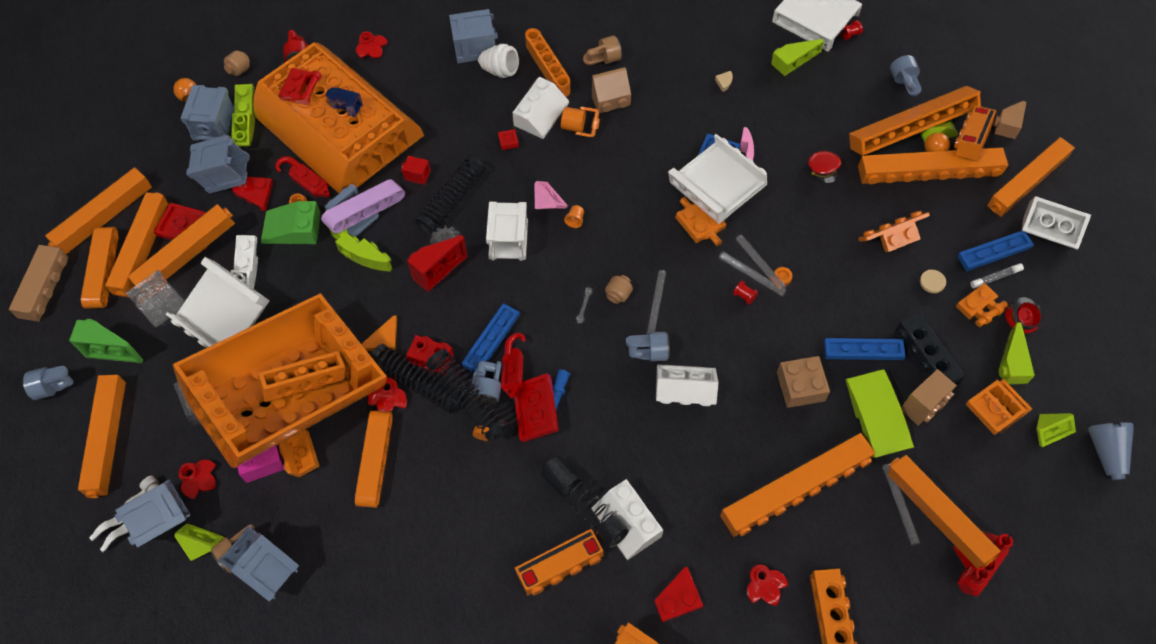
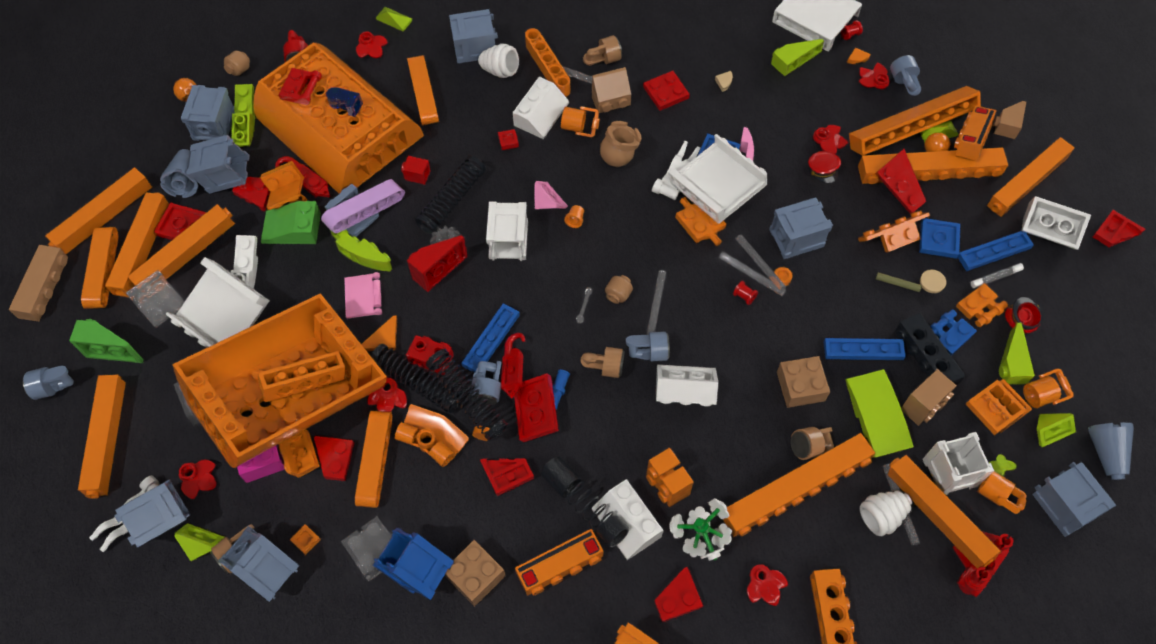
(174, 178): none -> sand blue cone
(284, 184): none -> orange bracket
(305, 539): none -> orange tile
(334, 456): none -> red wing
(363, 295): none -> bright pink piece
(367, 546): none -> clear piece
(394, 19): none -> lime slope
(413, 563): none -> blue container
(422, 424): none -> orange panel
(423, 90): none -> orange beam
(474, 573): none -> medium nougat brick
(507, 473): none -> red wing
(578, 75): none -> clear piece
(610, 363): none -> medium nougat piece
(619, 144): none -> medium nougat tile
(664, 186): none -> white flag
(666, 90): none -> red plate
(672, 484): none -> orange piece
(700, 522): none -> white plant
(800, 228): none -> sand blue container
(811, 442): none -> medium nougat piece
(829, 138): none -> red plate
(858, 56): none -> orange tile
(874, 78): none -> red plate
(885, 511): none -> white piece
(898, 282): none -> olive piece
(902, 182): none -> red wing
(939, 238): none -> blue plate
(958, 333): none -> blue plate
(958, 464): none -> white container
(999, 488): none -> orange piece
(1002, 465): none -> lime piece
(1047, 389): none -> orange piece
(1073, 498): none -> sand blue container
(1117, 229): none -> red wing

